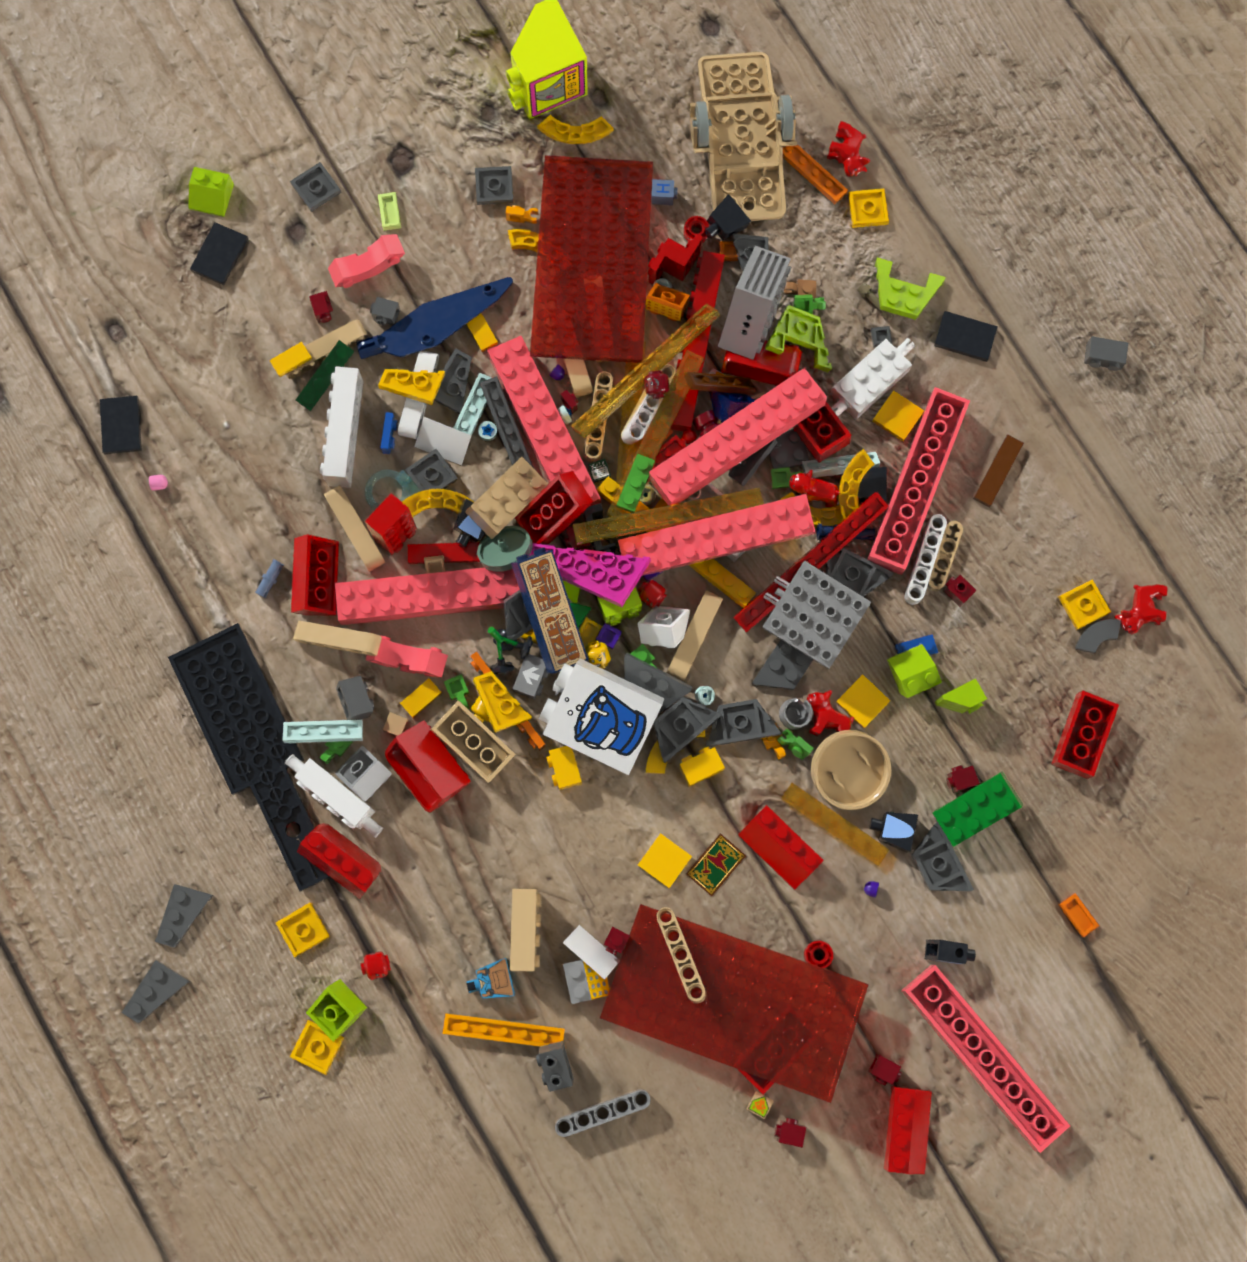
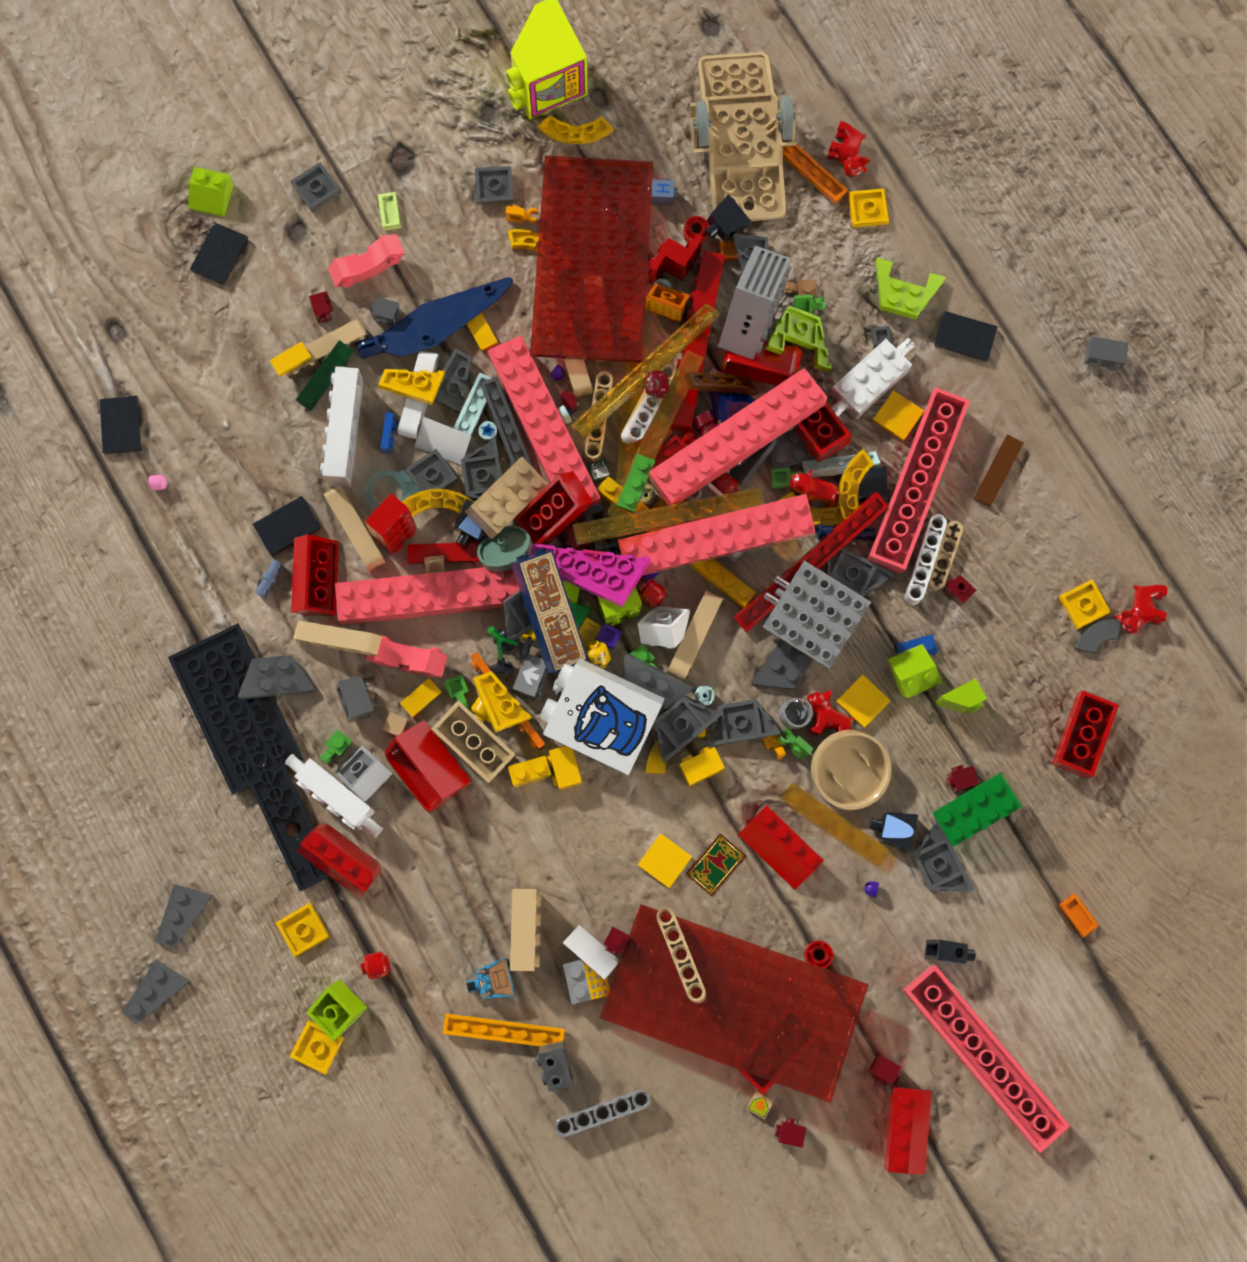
(274, 678): none -> dark grey wing
(285, 524): none -> black tile
(323, 731): light aqua plate -> none
(481, 469): none -> dark grey wing
(529, 771): none -> yellow brick
(726, 483): none -> red head

